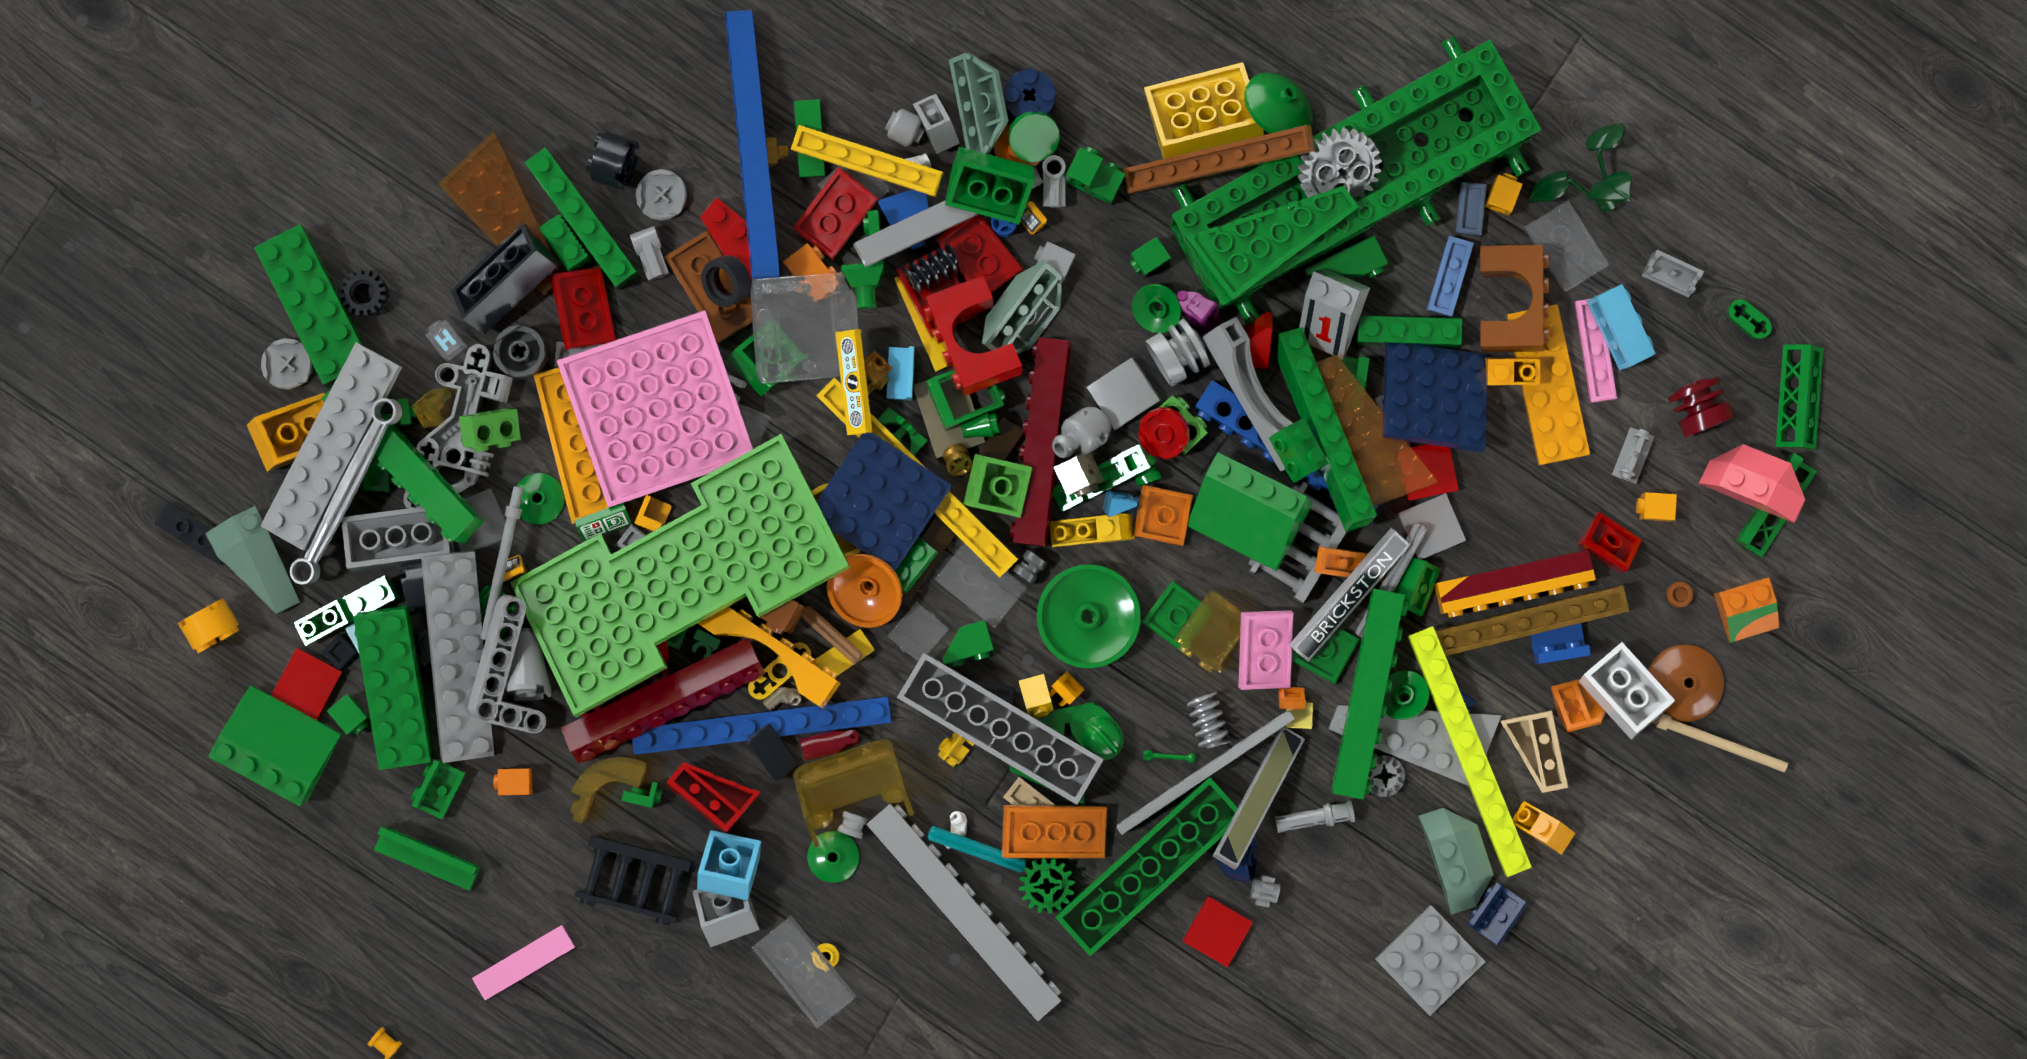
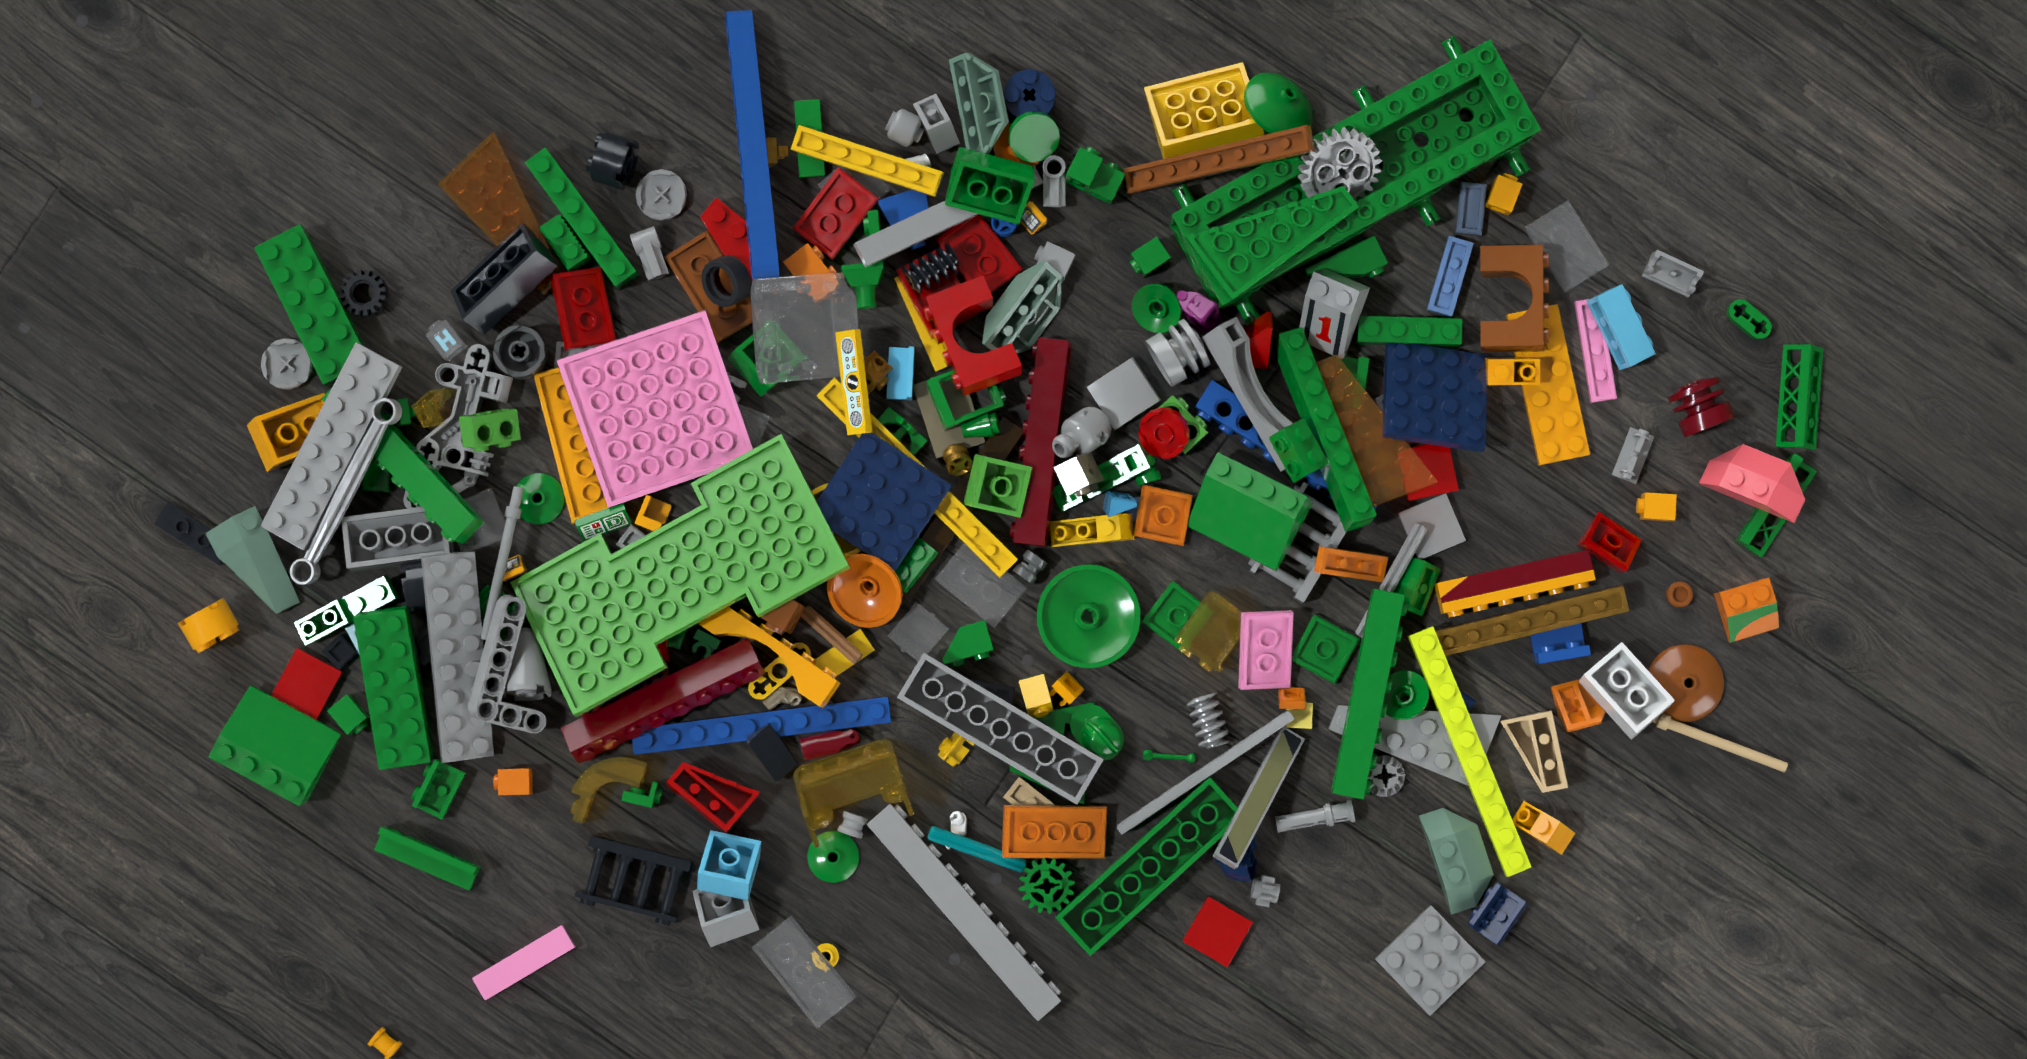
(1349, 594): tile -> none
(1604, 193): dark green plant -> none

